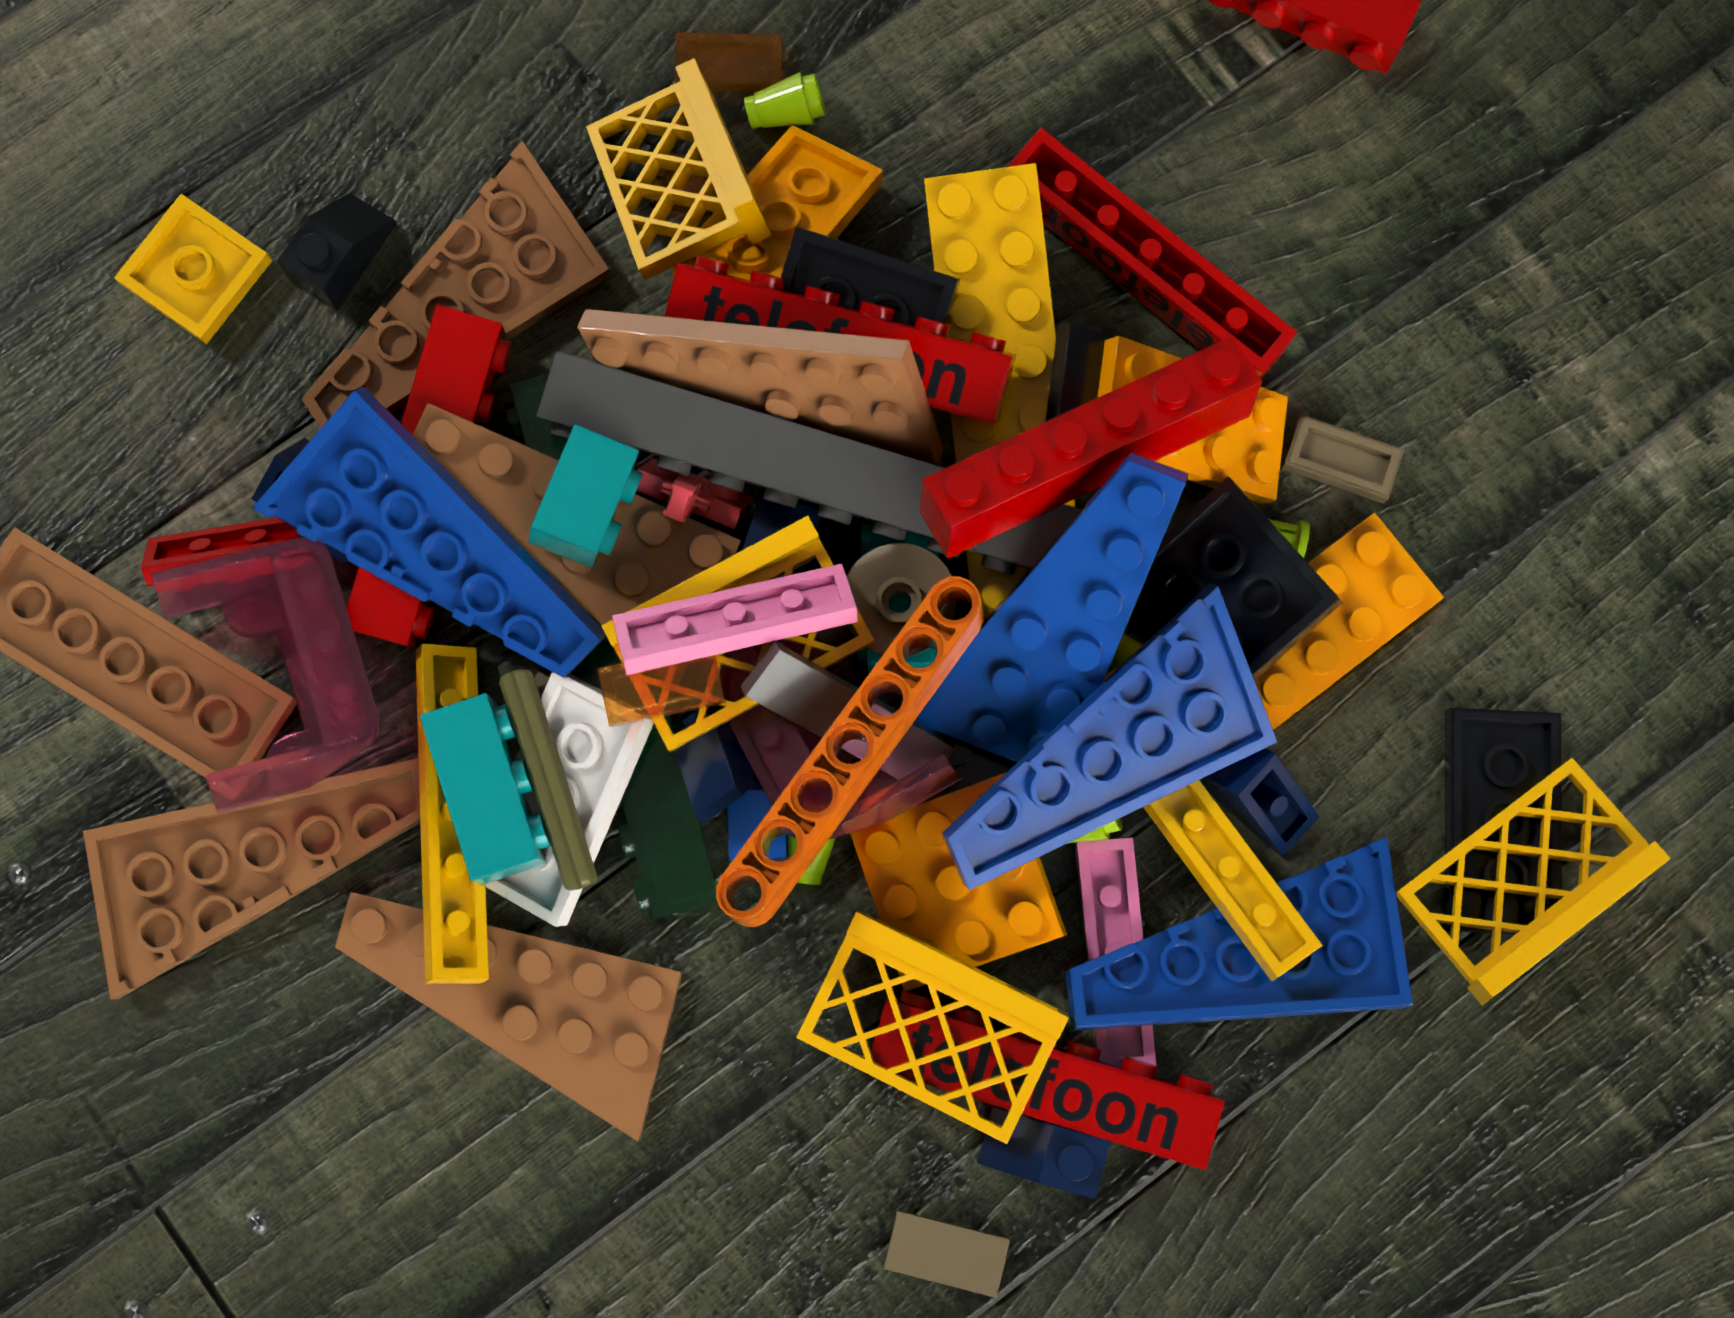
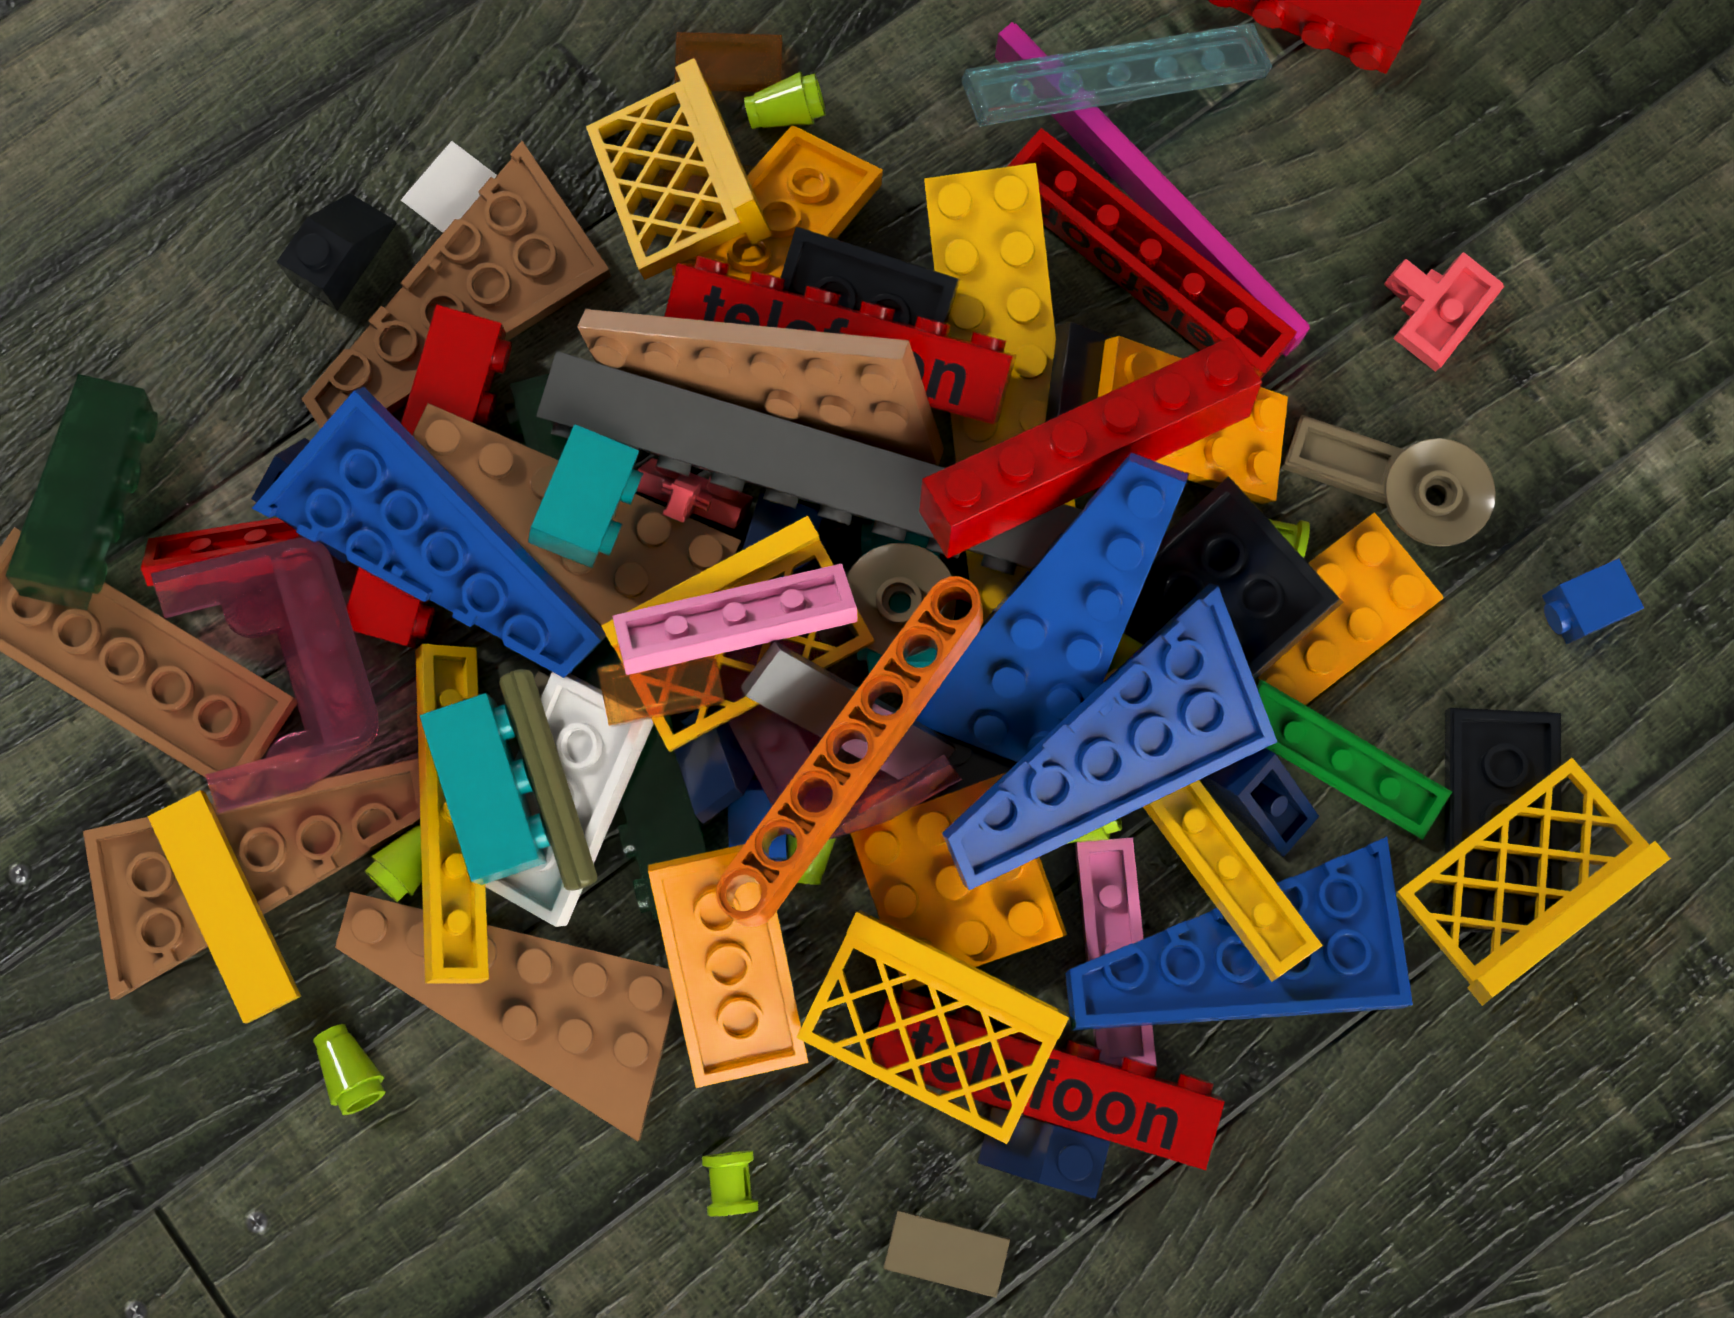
(83, 493): none -> clear green brick
(193, 268): yellow plate -> none
(224, 906): none -> yellow tile
(347, 1070): none -> lime cone
(398, 865): none -> lime cone
(448, 187): none -> white sticker
(725, 976): none -> light orange plate
(730, 1183): none -> lime bush
(1115, 74): none -> clear light blue tile
(1153, 190): none -> dark pink tile
(1351, 763): none -> green tile
(1441, 306): none -> coral hinge
(1457, 475): none -> dark tan dish
(1591, 602): none -> blue brick

